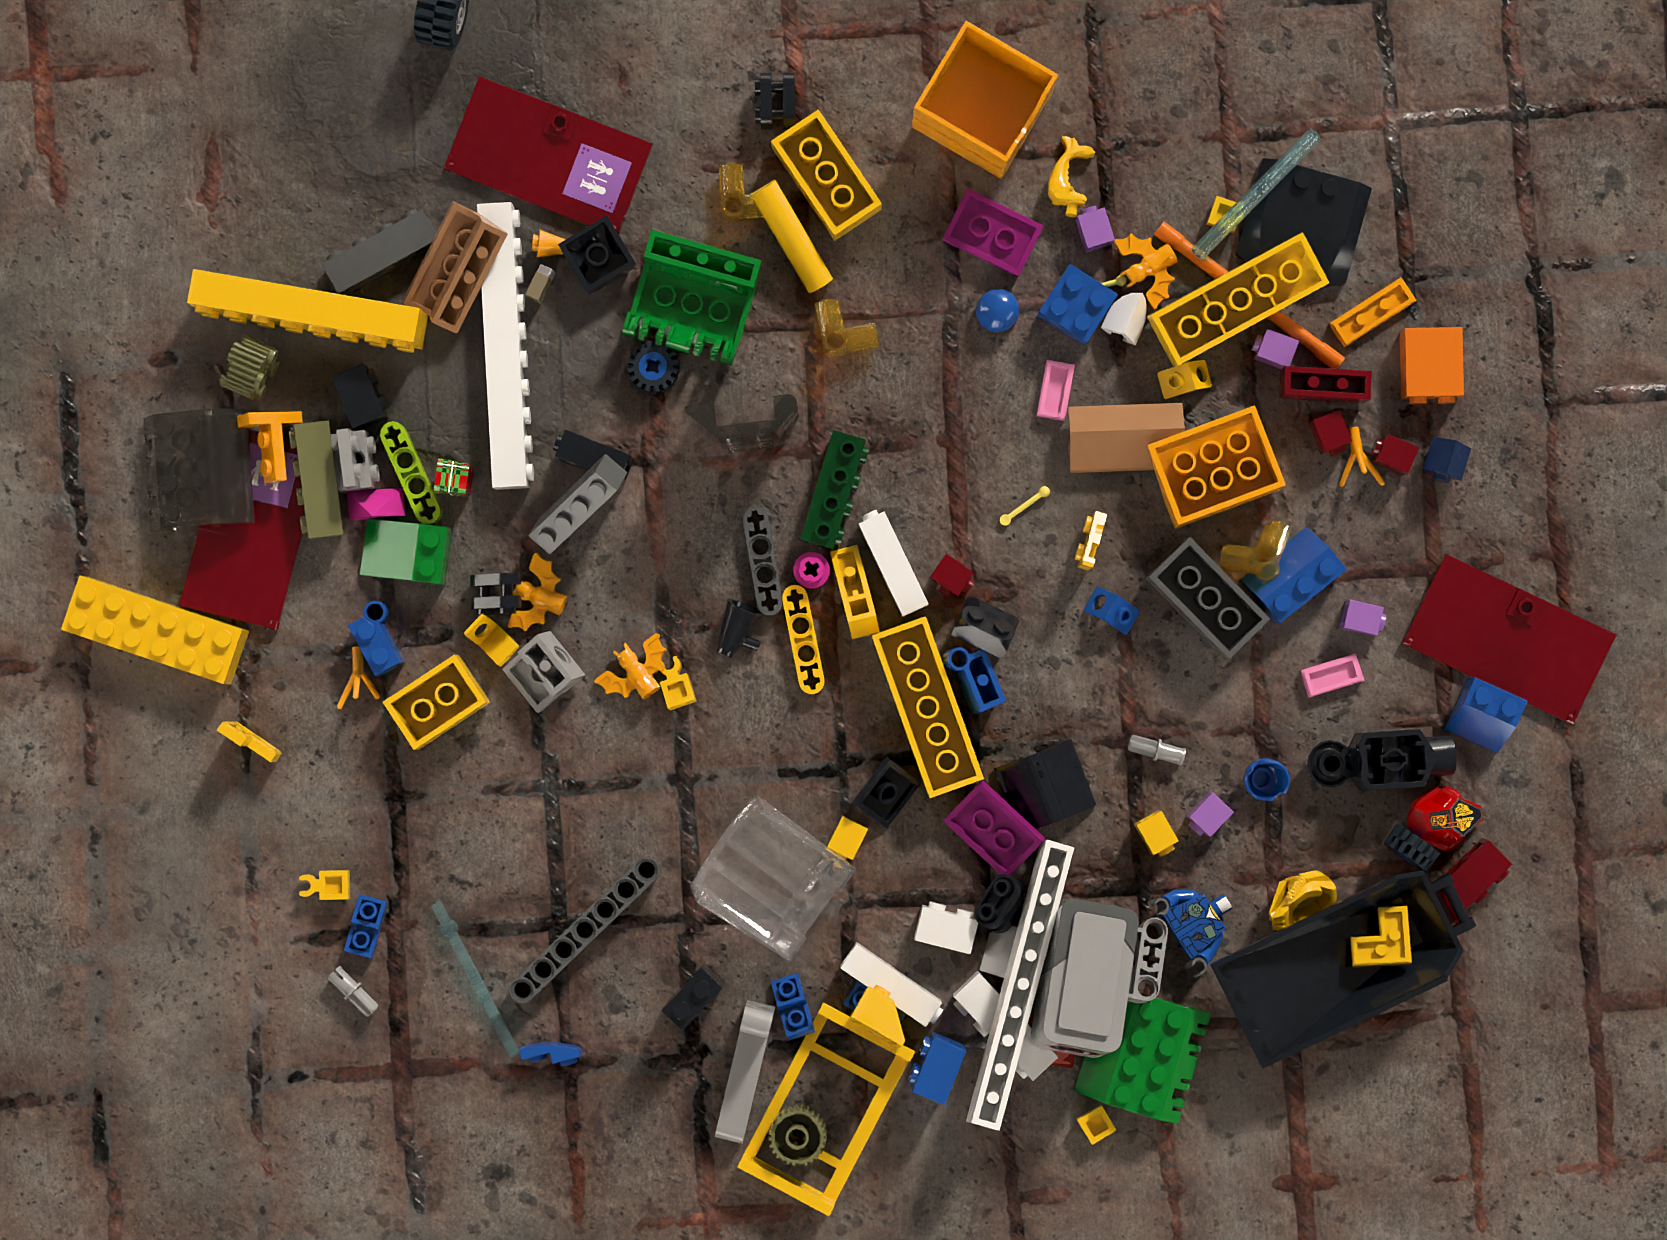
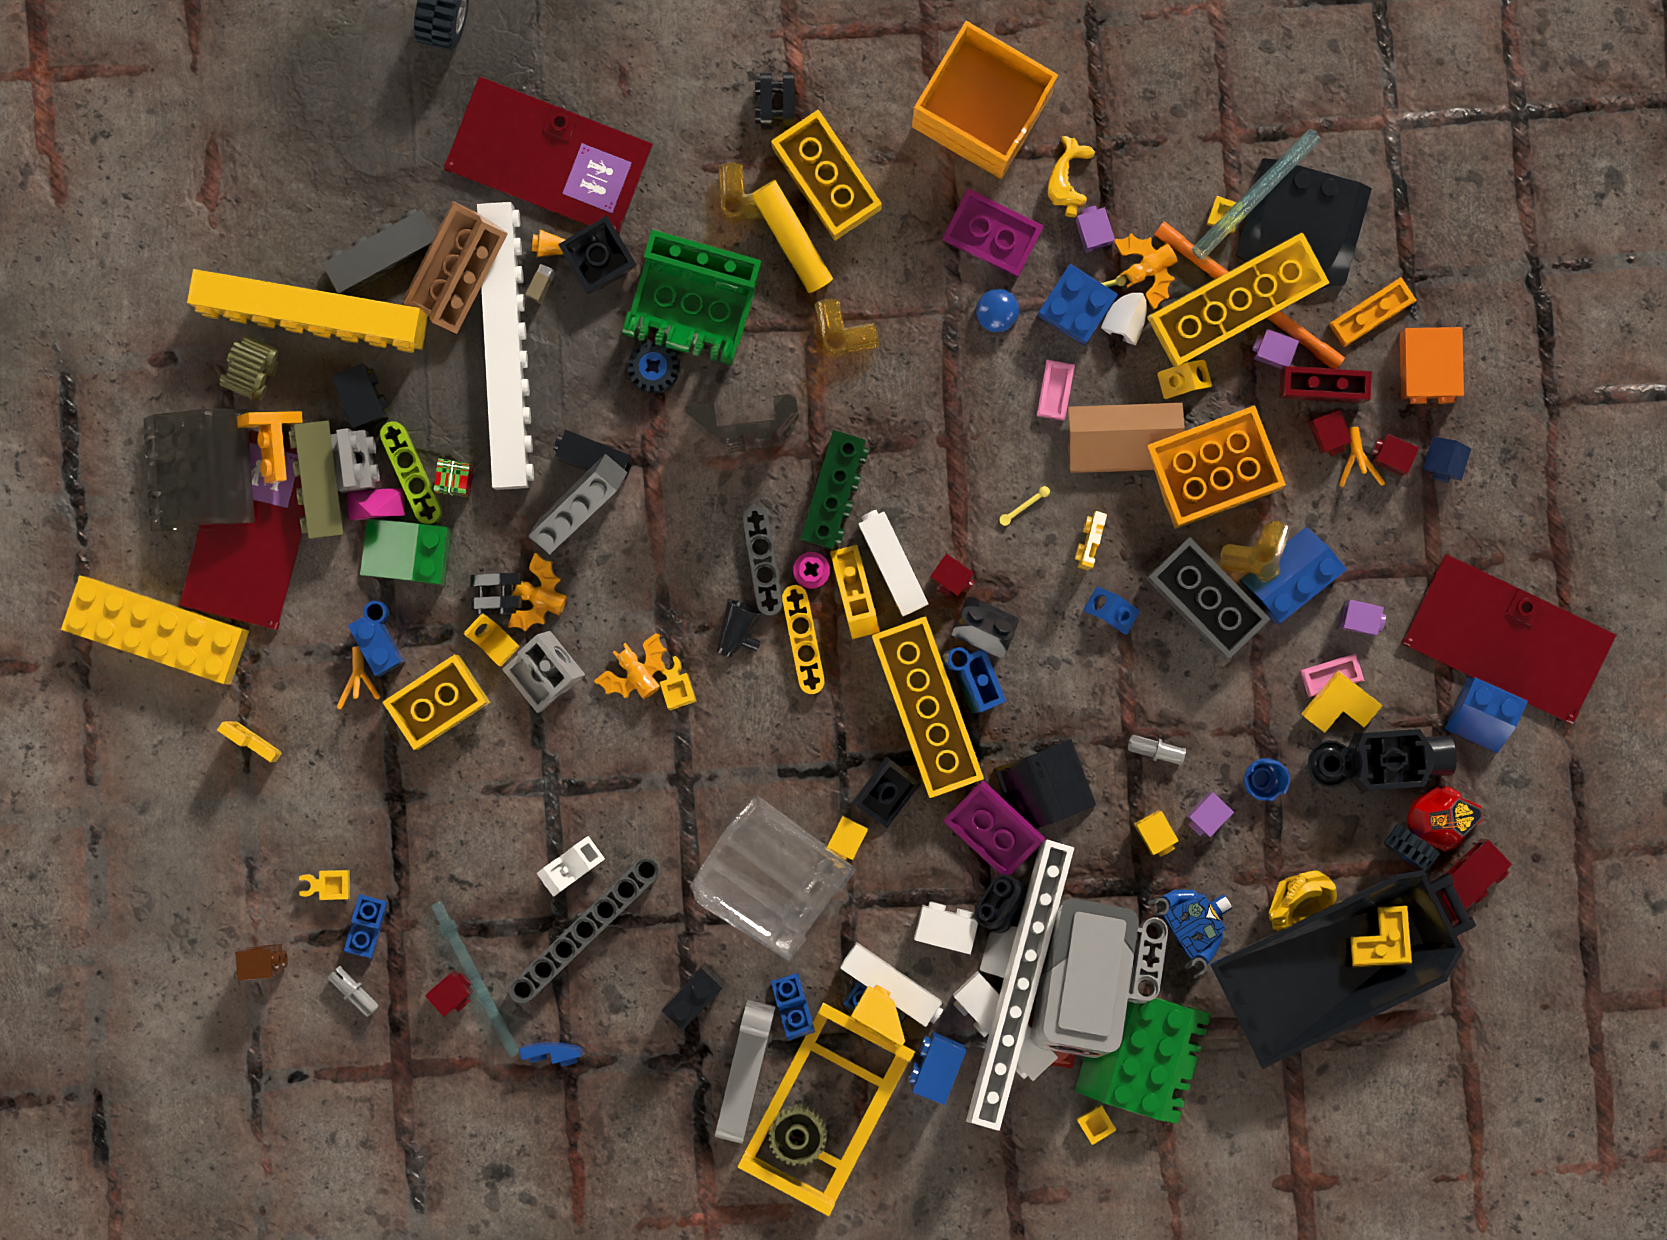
(260, 962): none -> reddish brown brick
(451, 993): none -> dark red brick
(570, 866): none -> white brick
(1338, 696): none -> yellow tile

